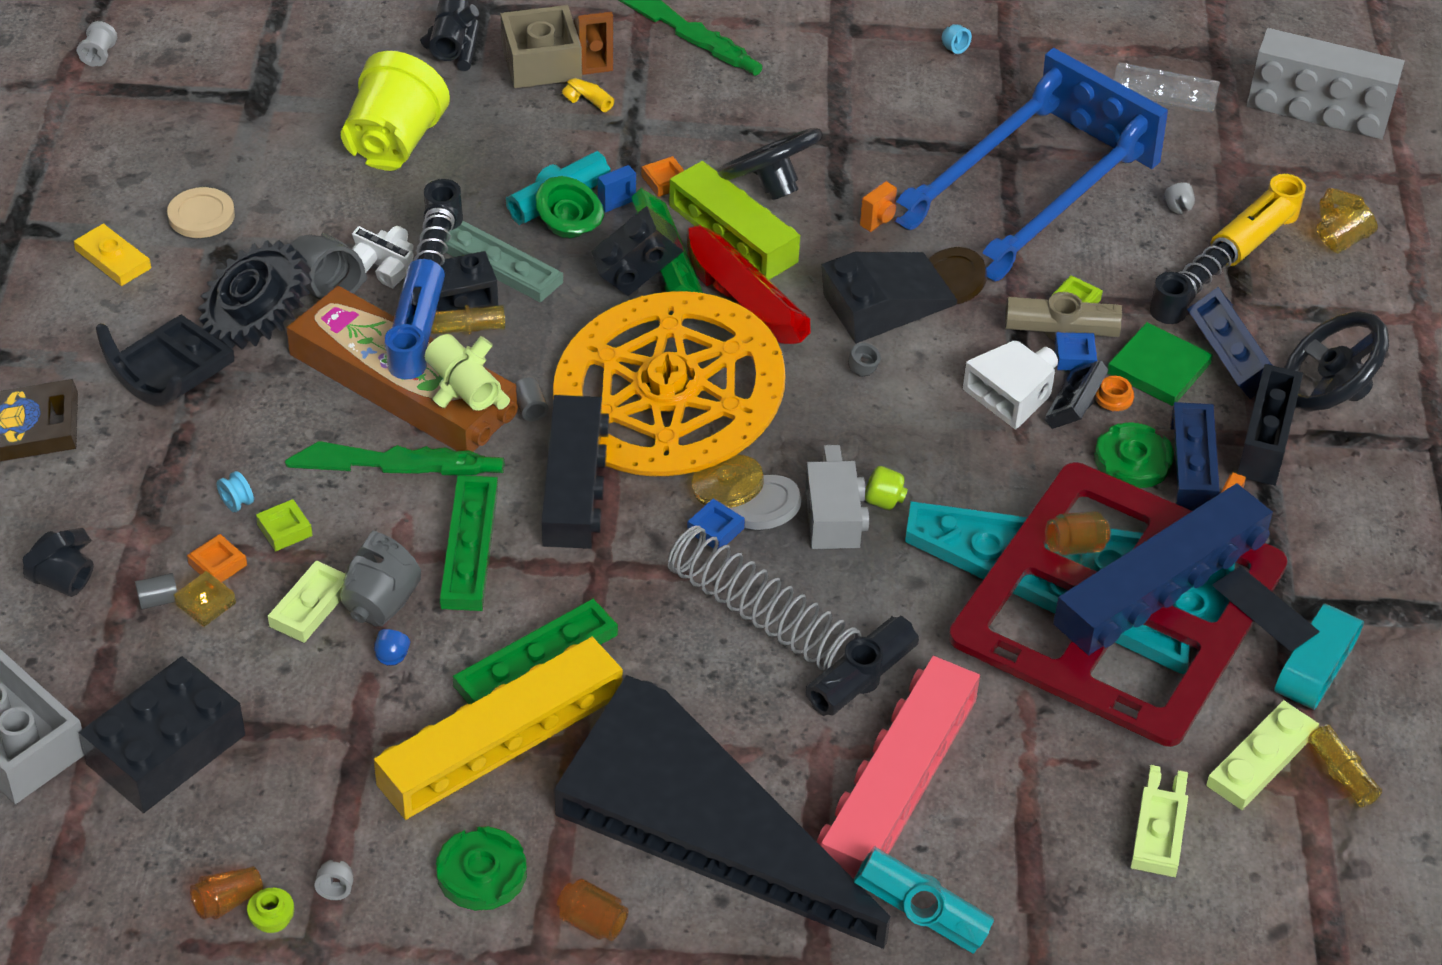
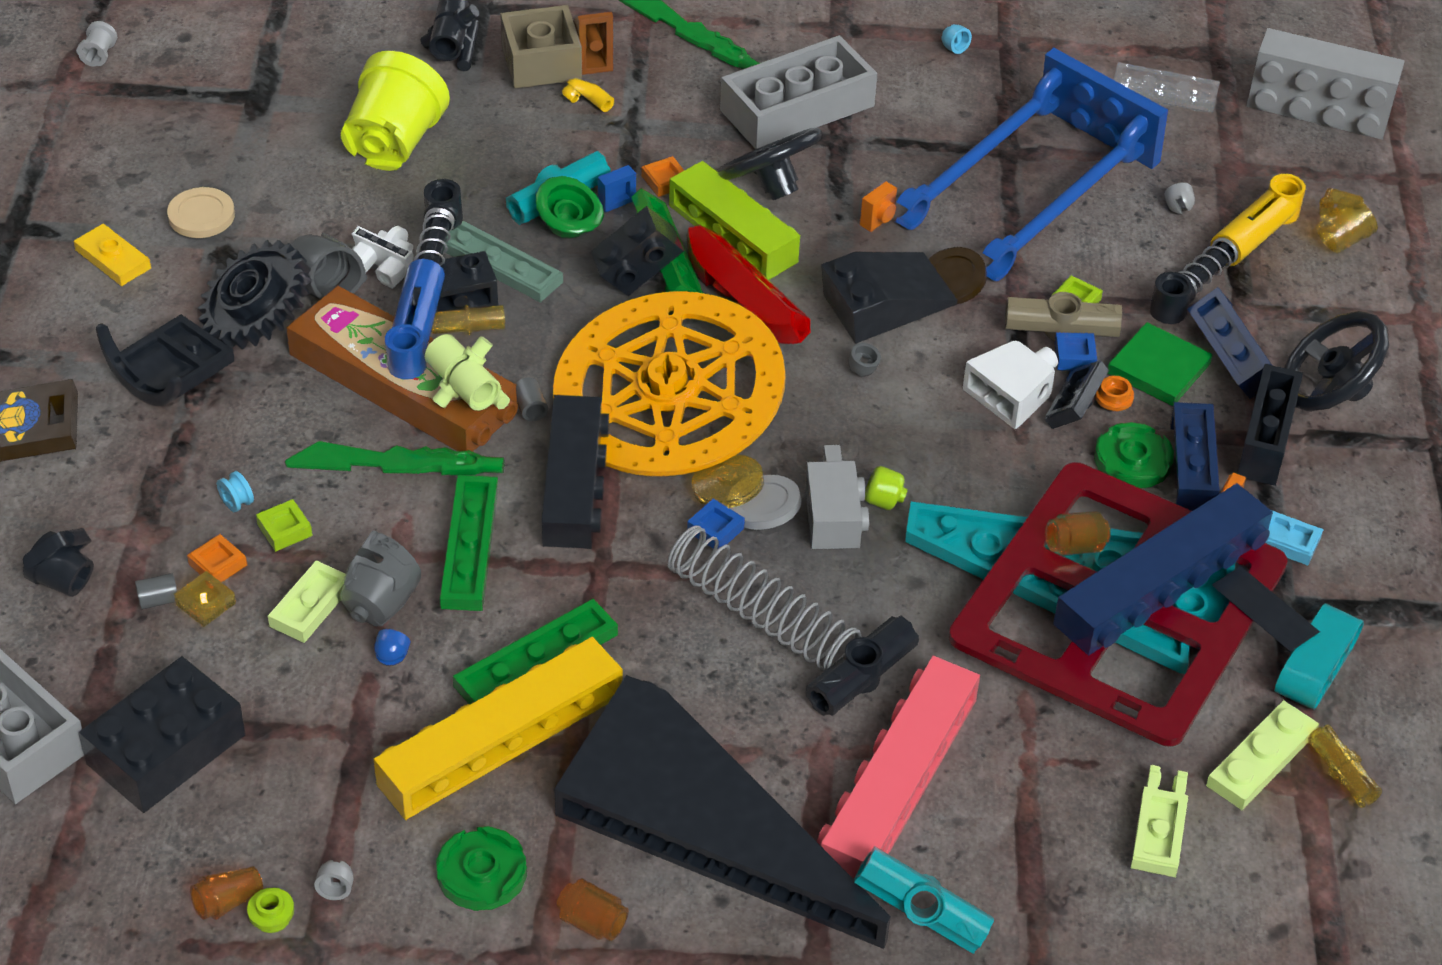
(798, 91): none -> light grey brick
(1294, 537): none -> medium azure plate

